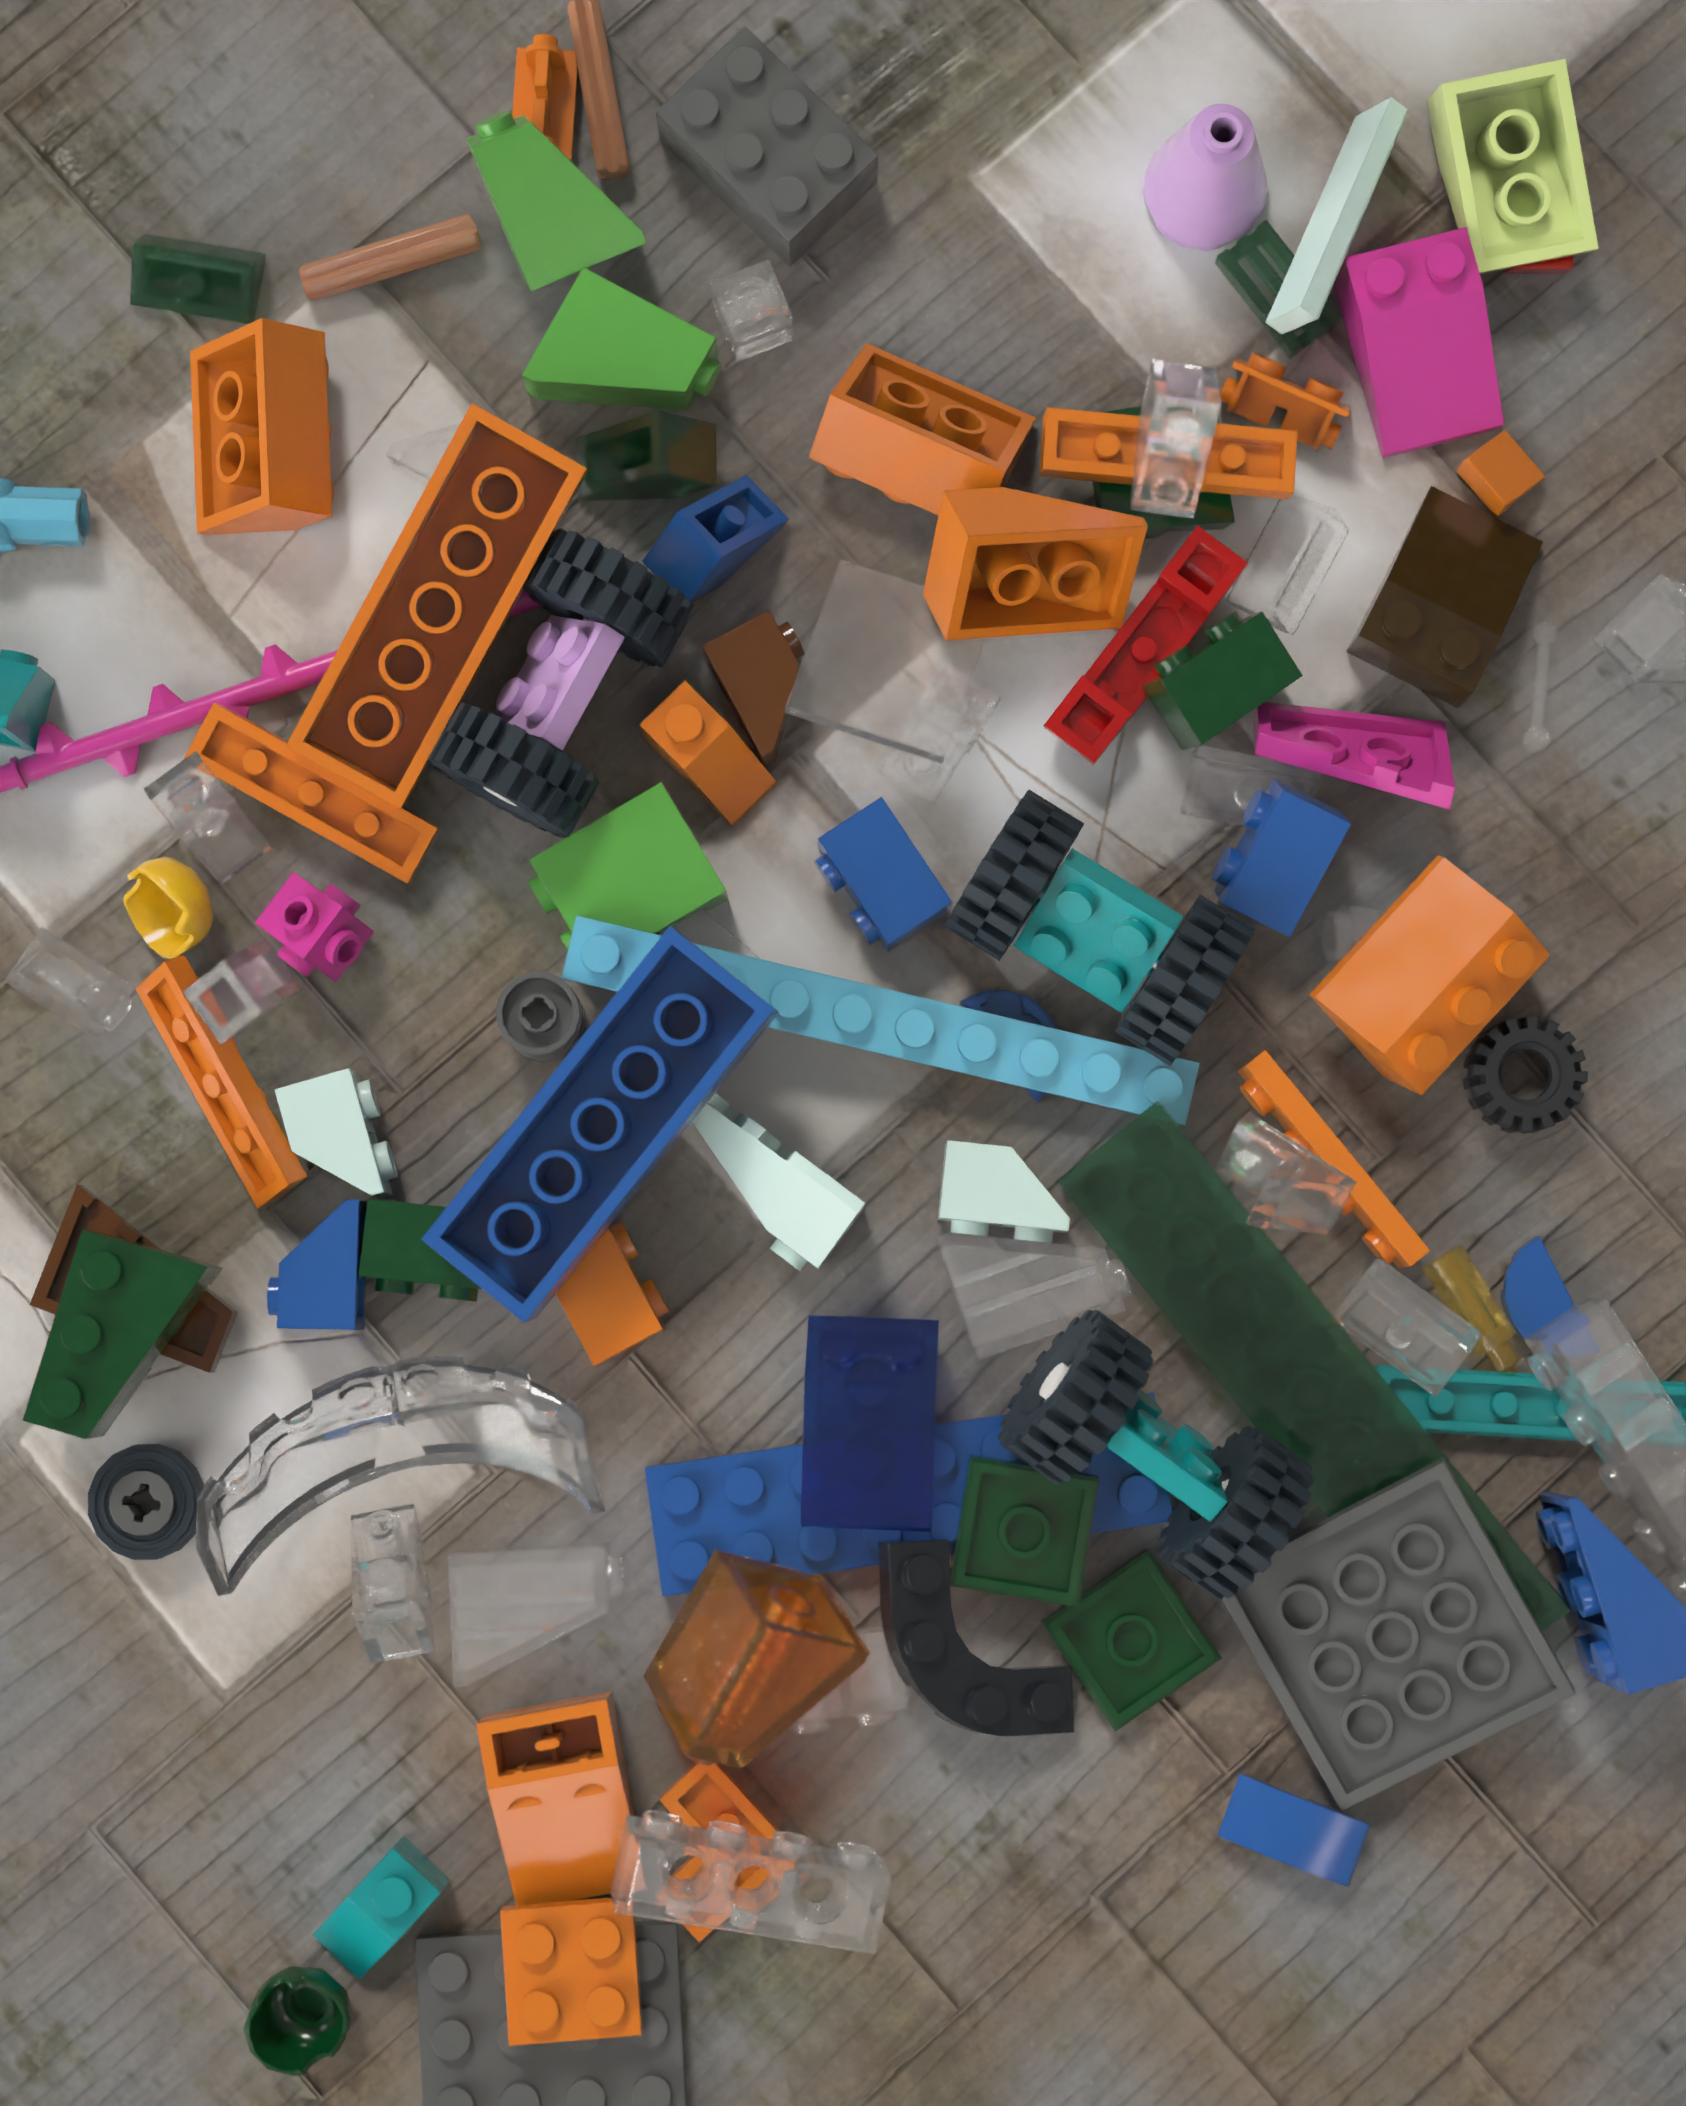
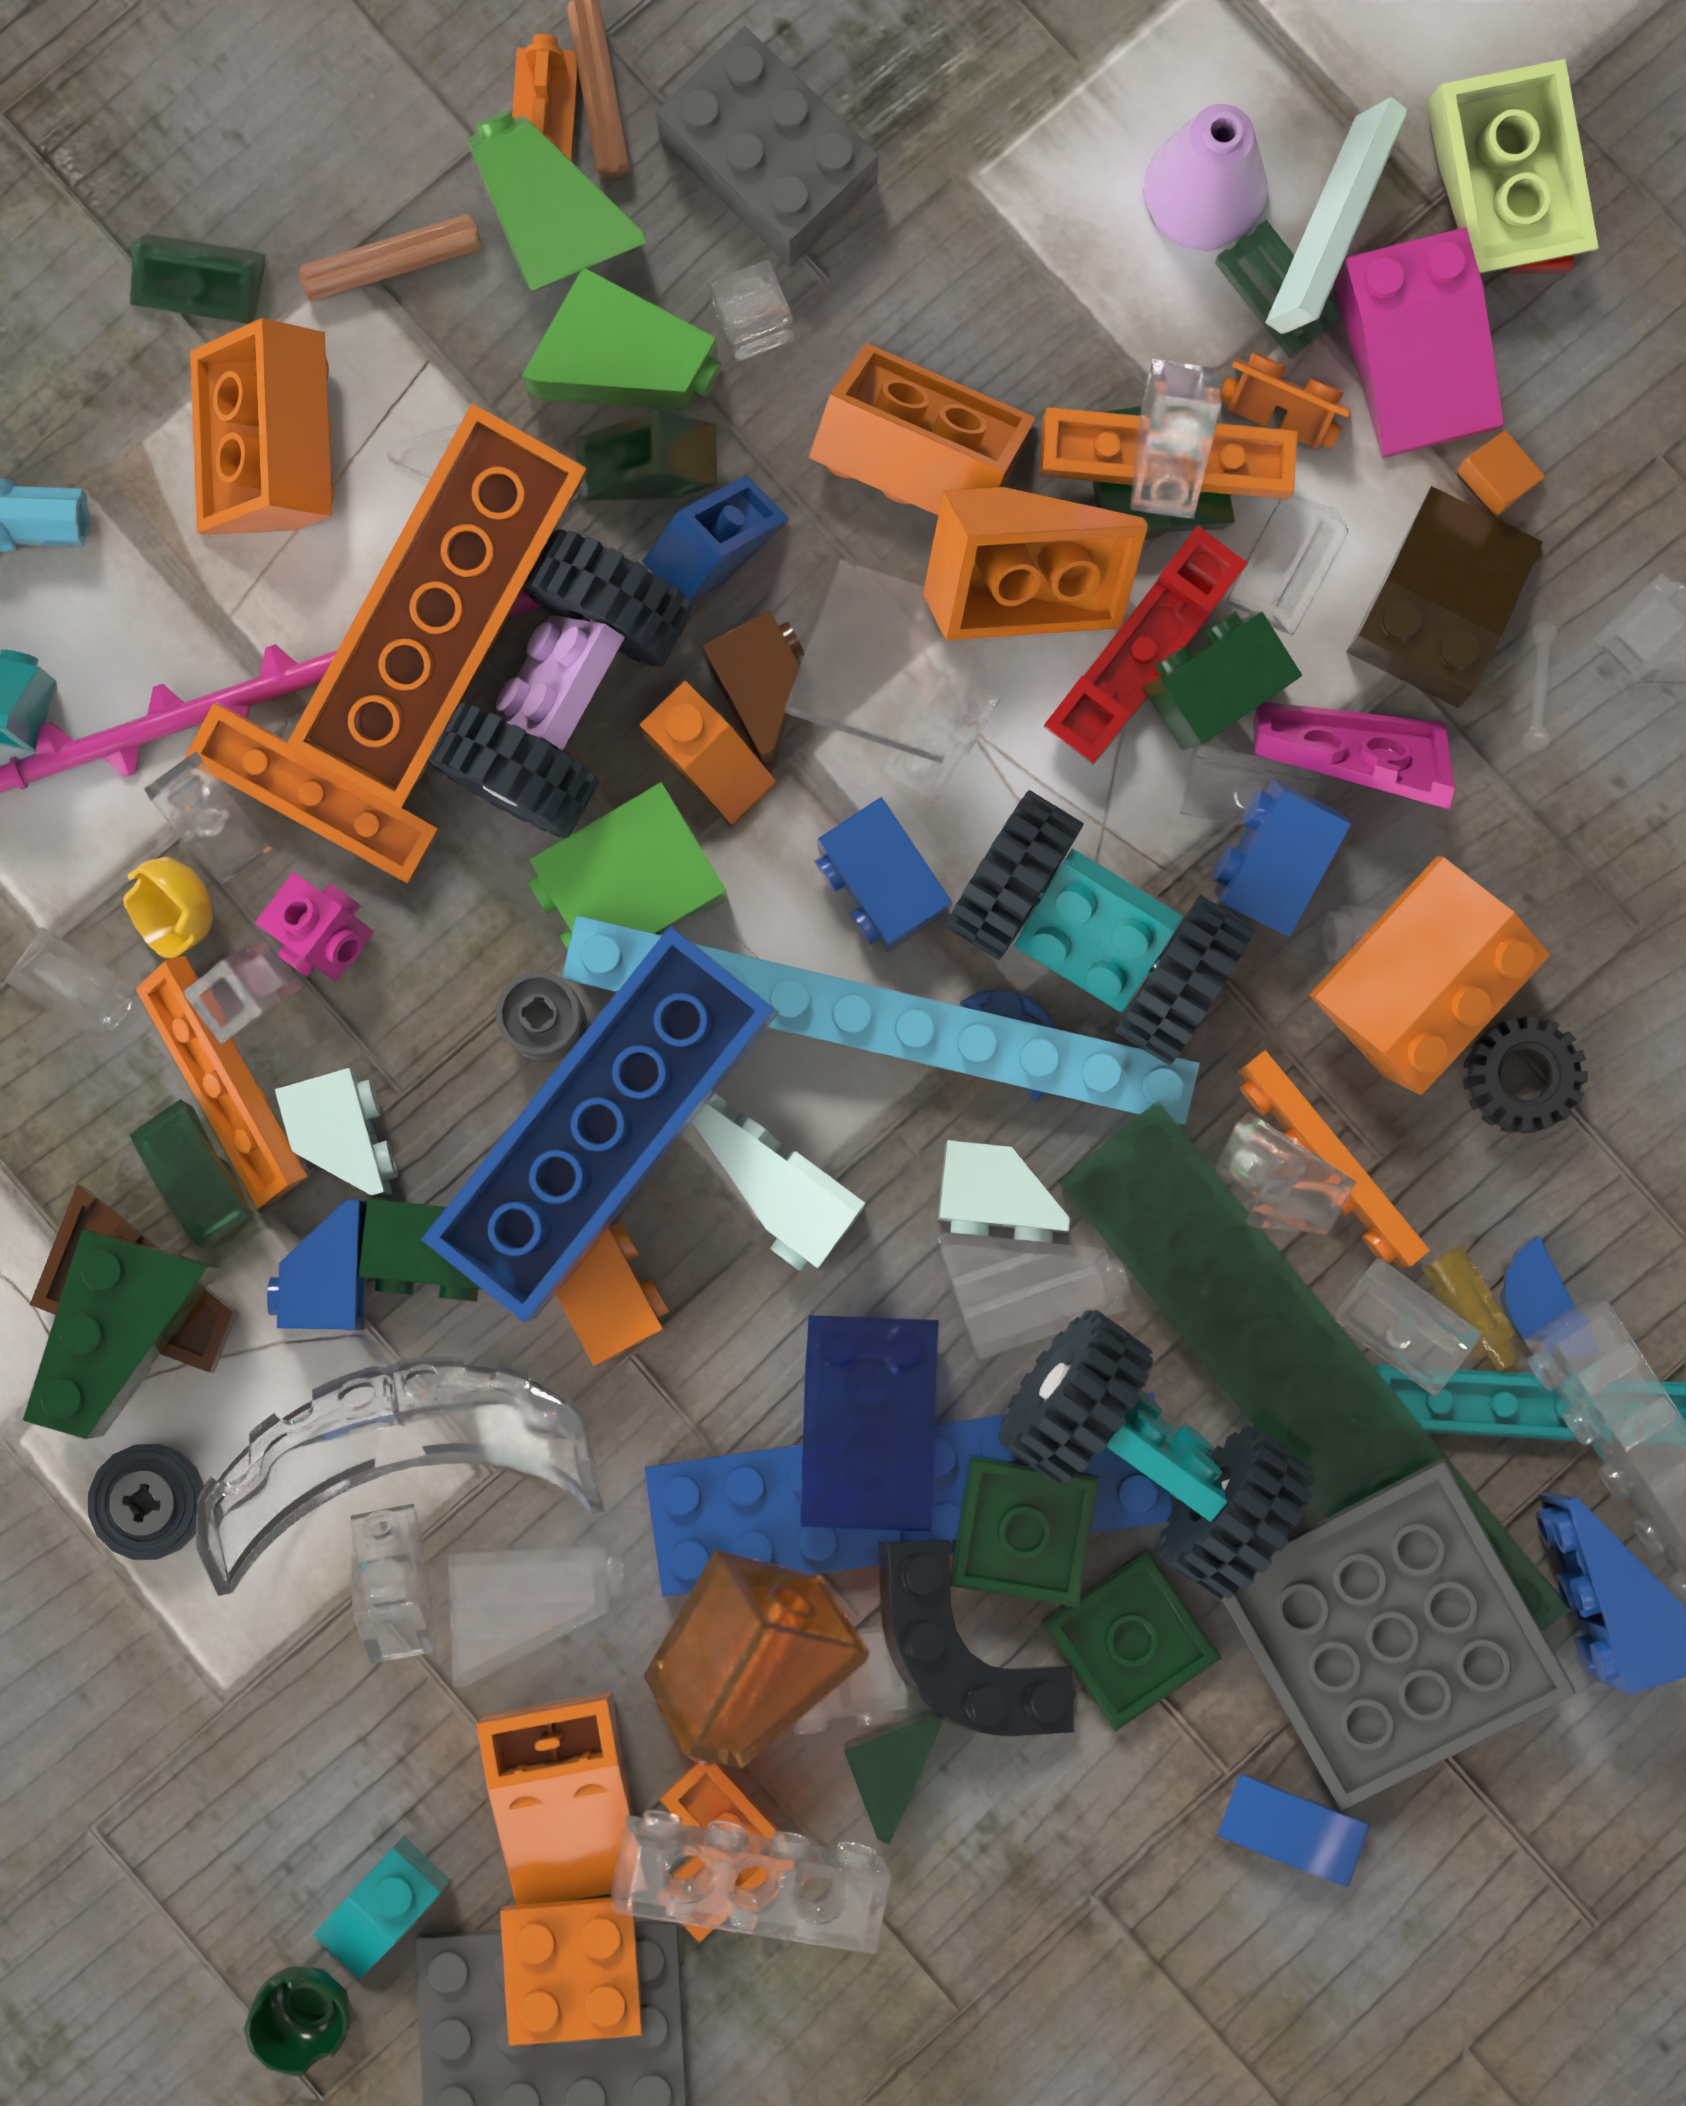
(190, 1175): none -> clear green slope
(888, 1767): none -> clear green slope

